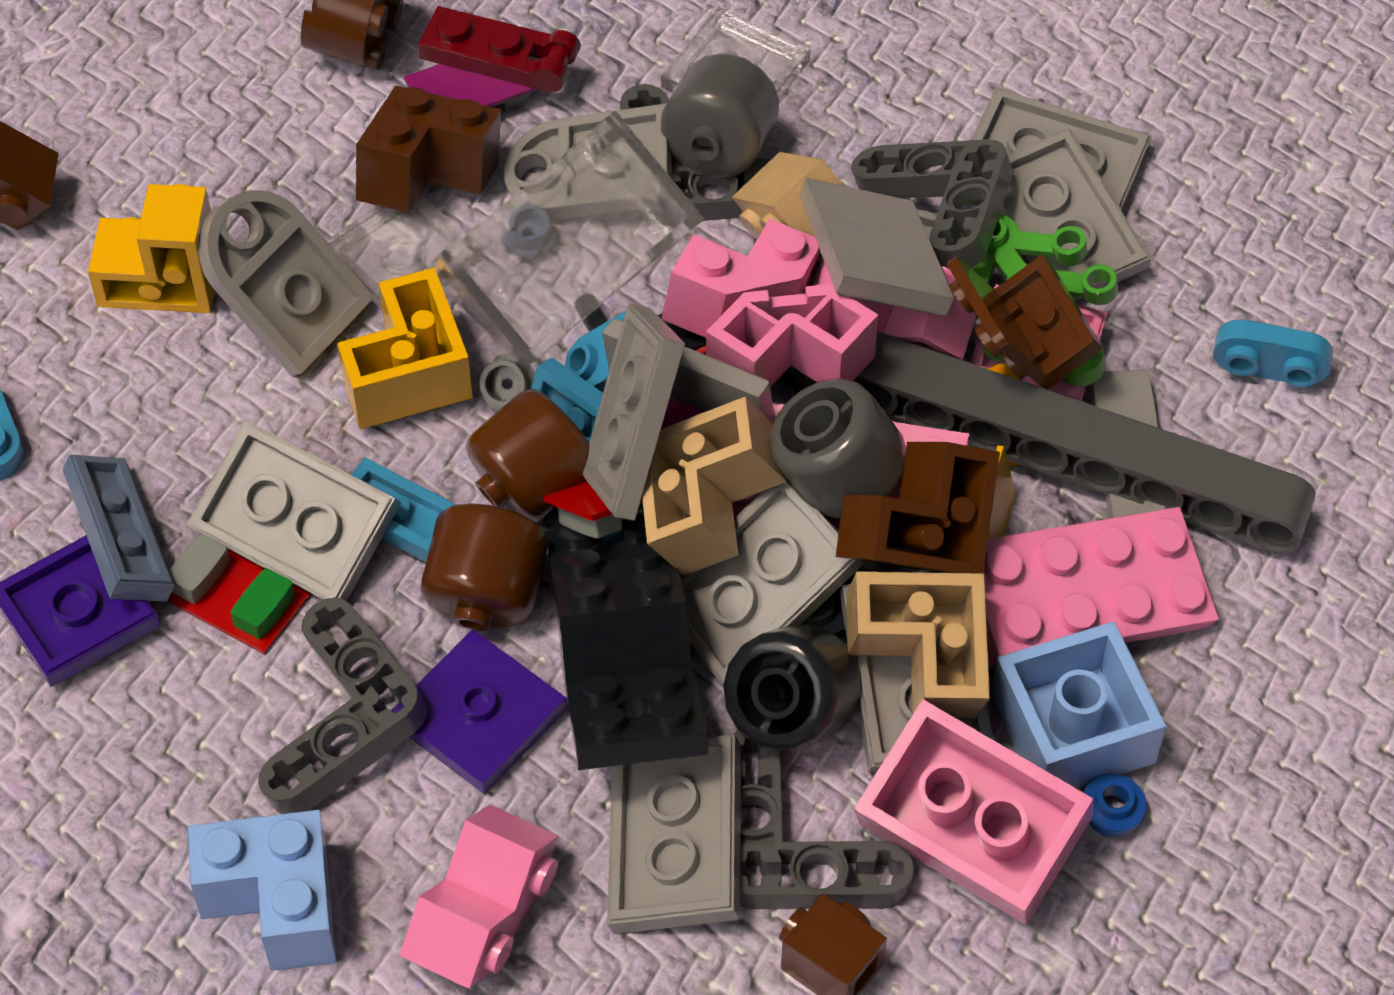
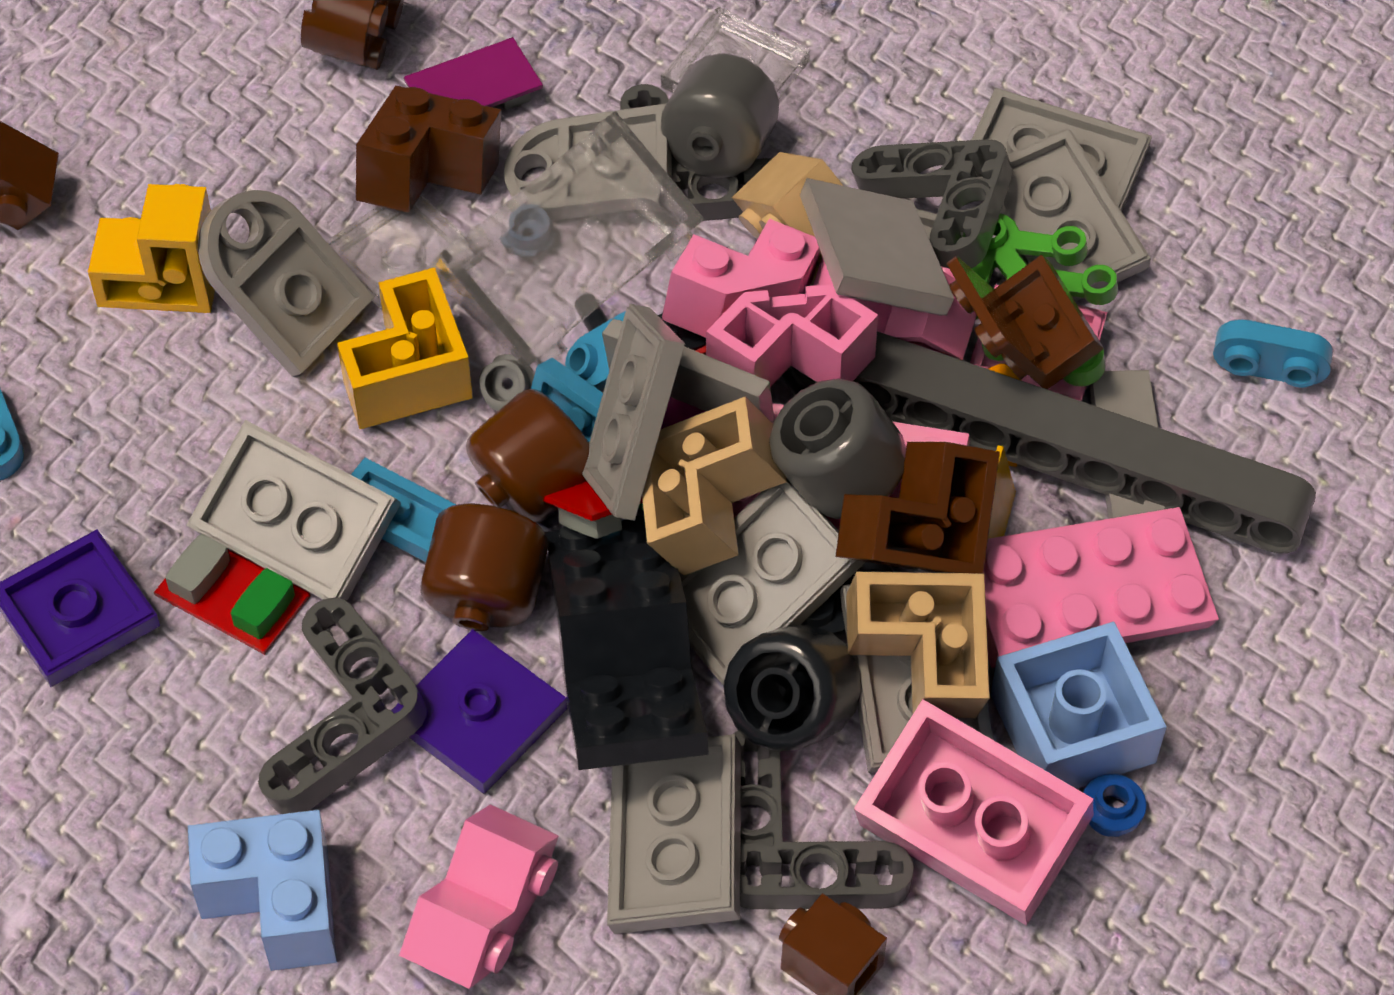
(118, 528): sand blue tile -> none
(499, 49): dark red plate -> none

